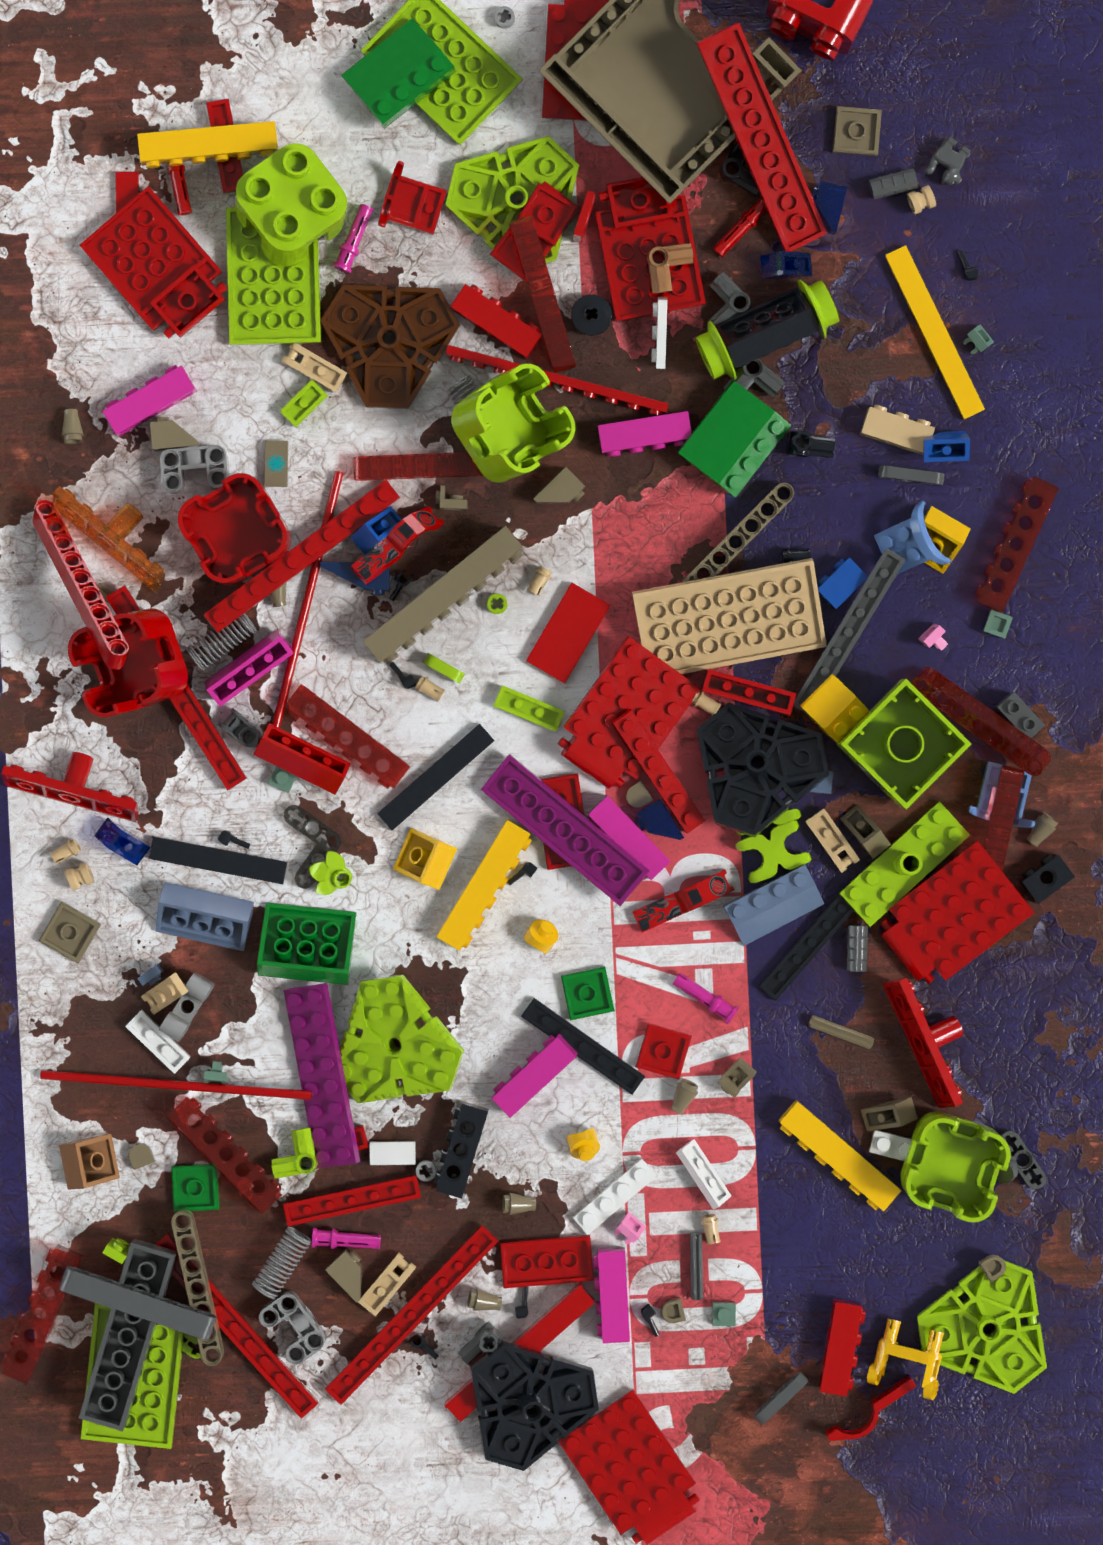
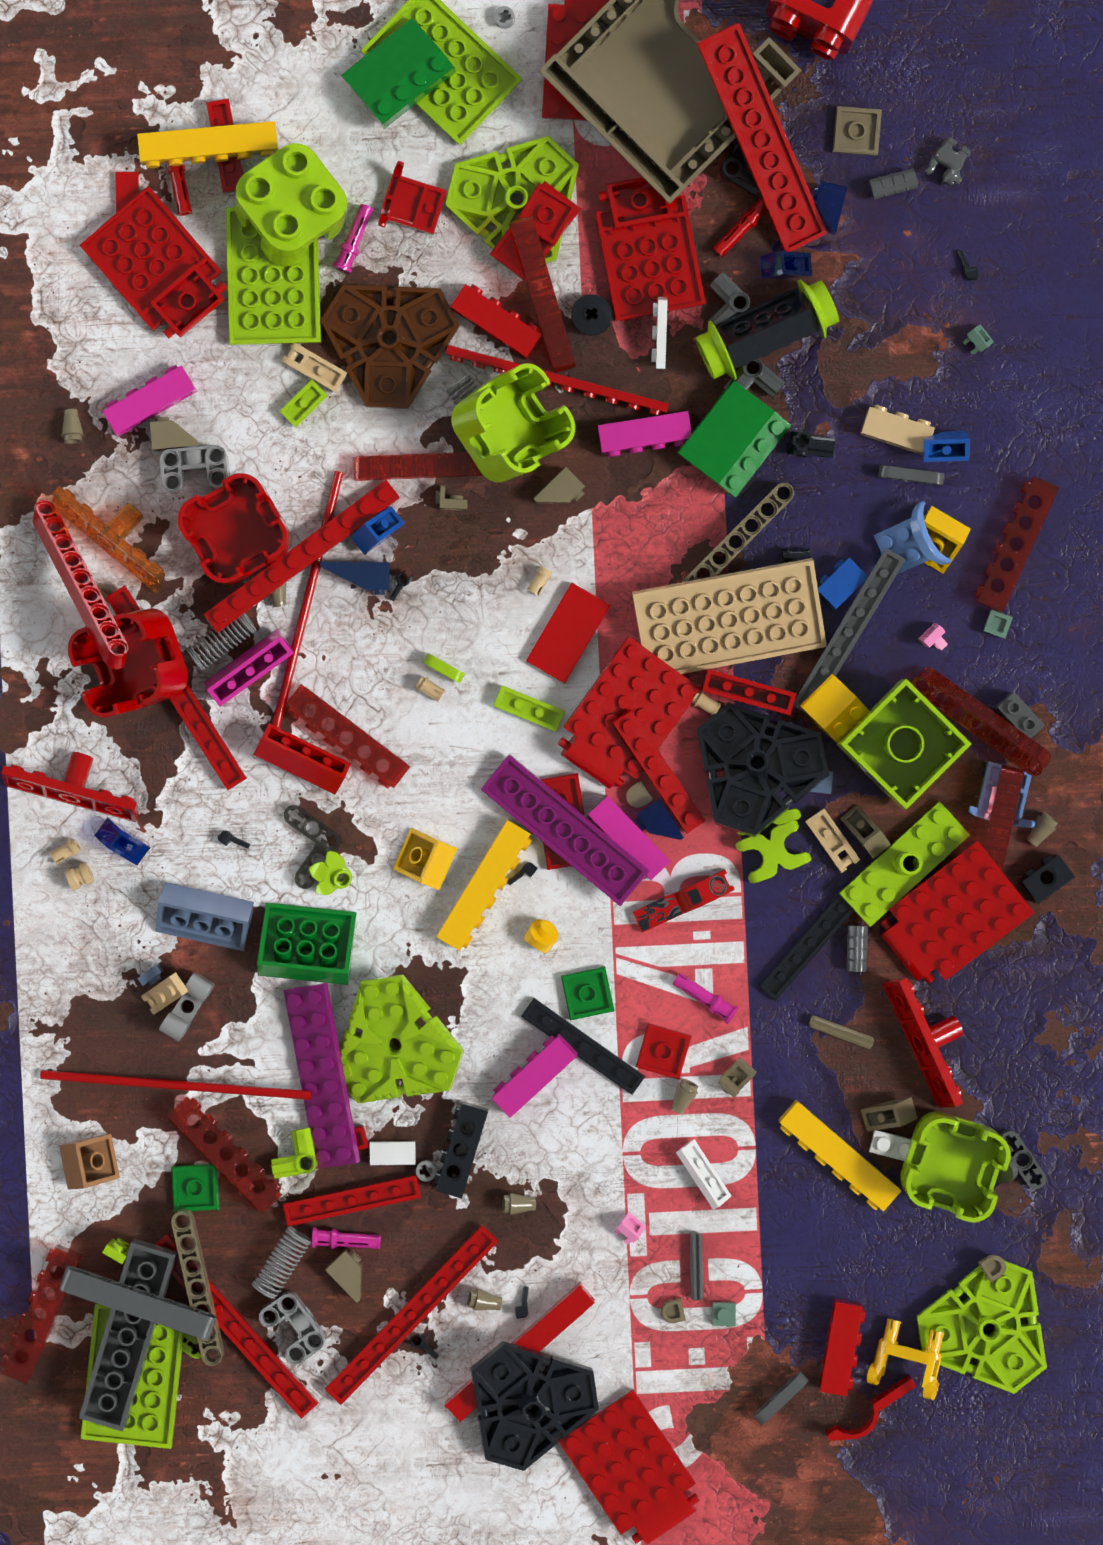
(70, 932): dark tan tile -> none
(141, 1155): dark tan tile -> none
(157, 1042): white plate -> none
(216, 1075): sand green tile -> none
(218, 860): black tile -> none
(239, 728): dark grey piece -> none
(276, 464): dark tan tile -> none
(282, 779): sand green plate -> none
(386, 1285): tan plate -> none
(395, 544): piece -> none
(407, 681): black hand -> none
(435, 777): black tile -> none
(443, 595): dark tan brick -> none
(485, 1341): dark grey piece -> none
(497, 597): lime bush -> none
(546, 1261): red tile -> none
(583, 1144): yellow piece -> none
(584, 217): red tile -> none
(613, 1295): dark pink brick -> none
(614, 1196): white plate -> none
(647, 1313): black hand -> none
(673, 256): medium nougat piece -> none
(711, 1228): tan pin -> none
(773, 904): sand blue slope -> none
(920, 200): tan wheel -> none
(934, 332): yellow tile -> none

